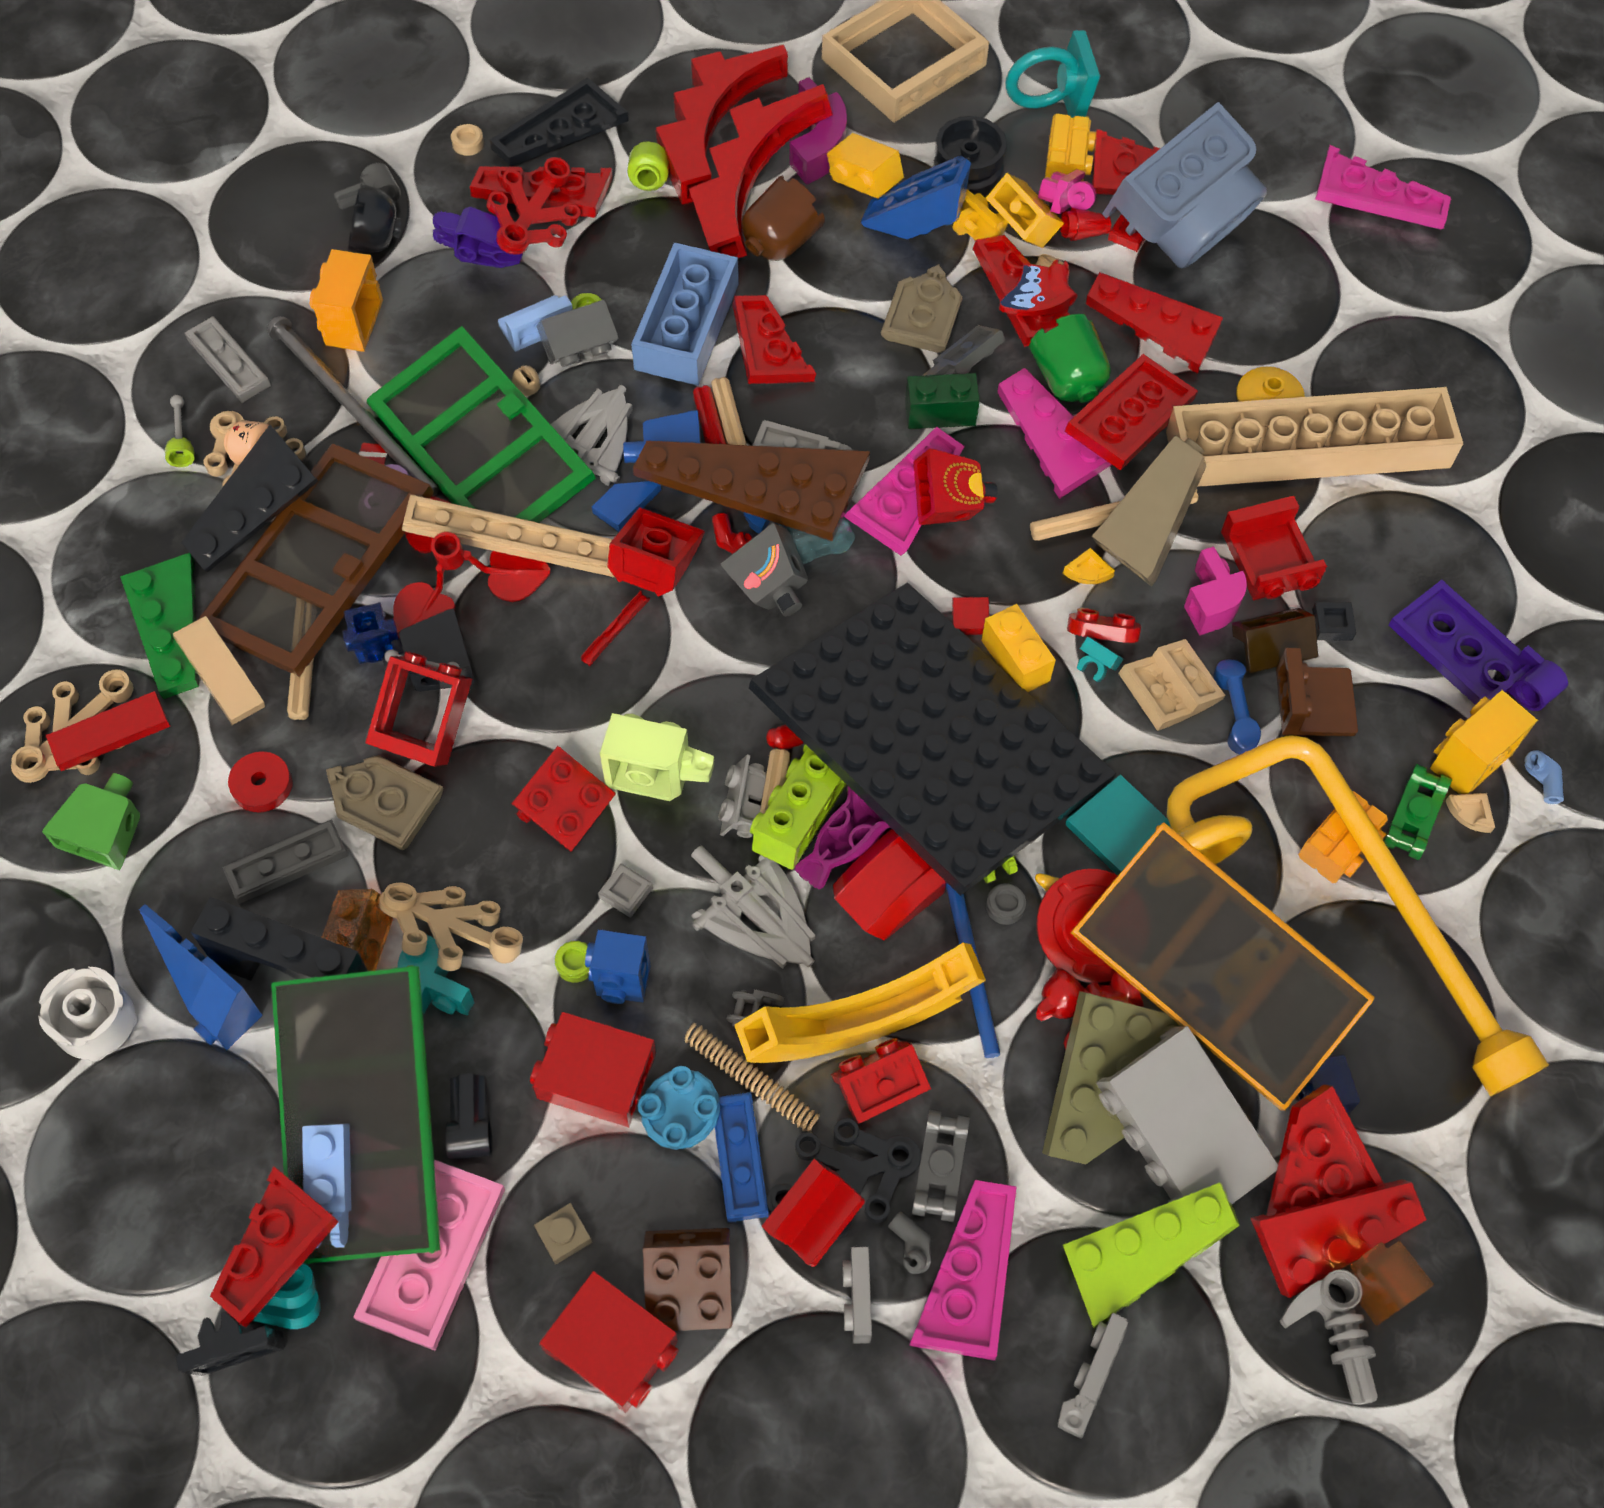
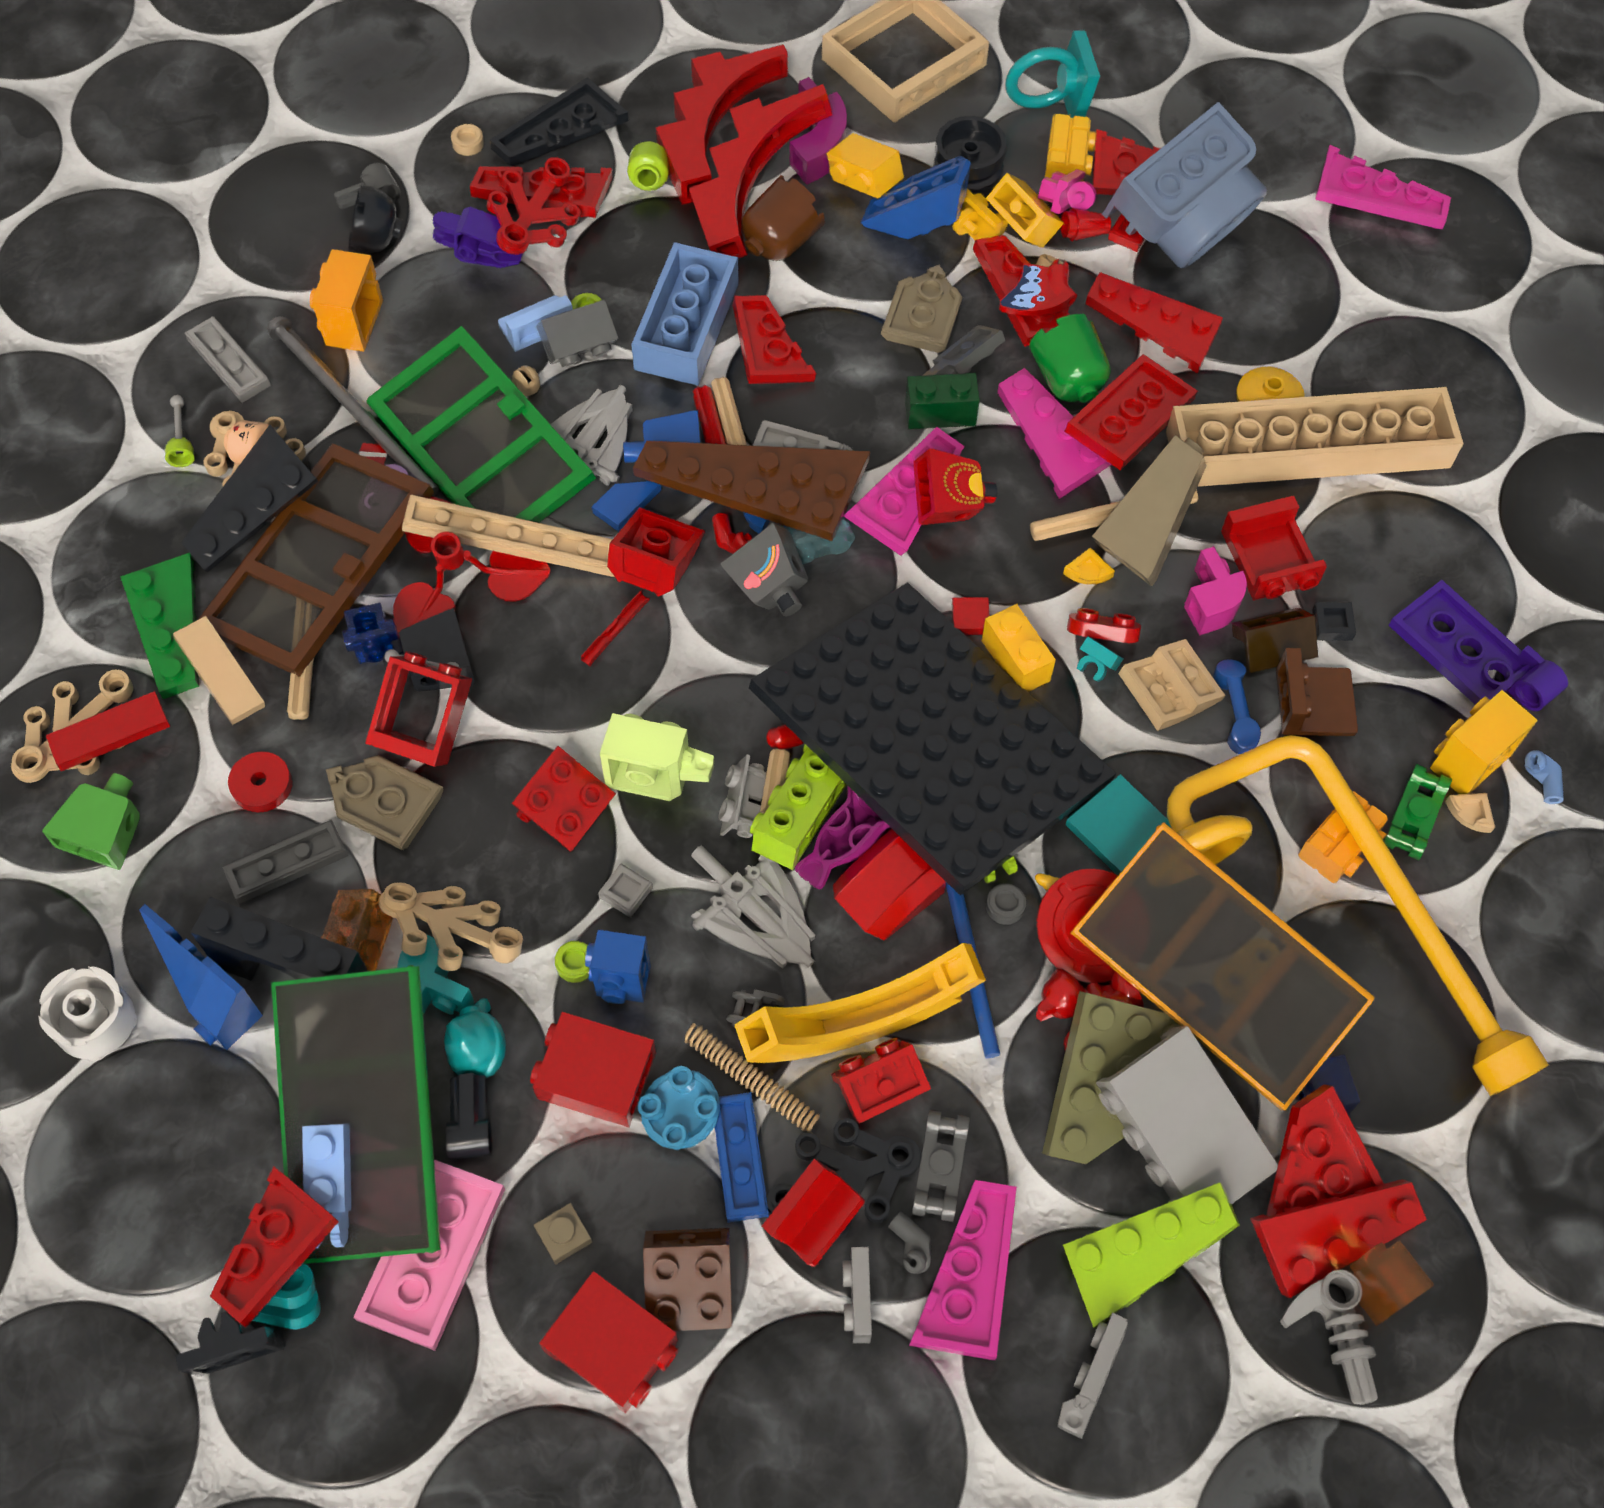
(475, 1041): none -> teal hat

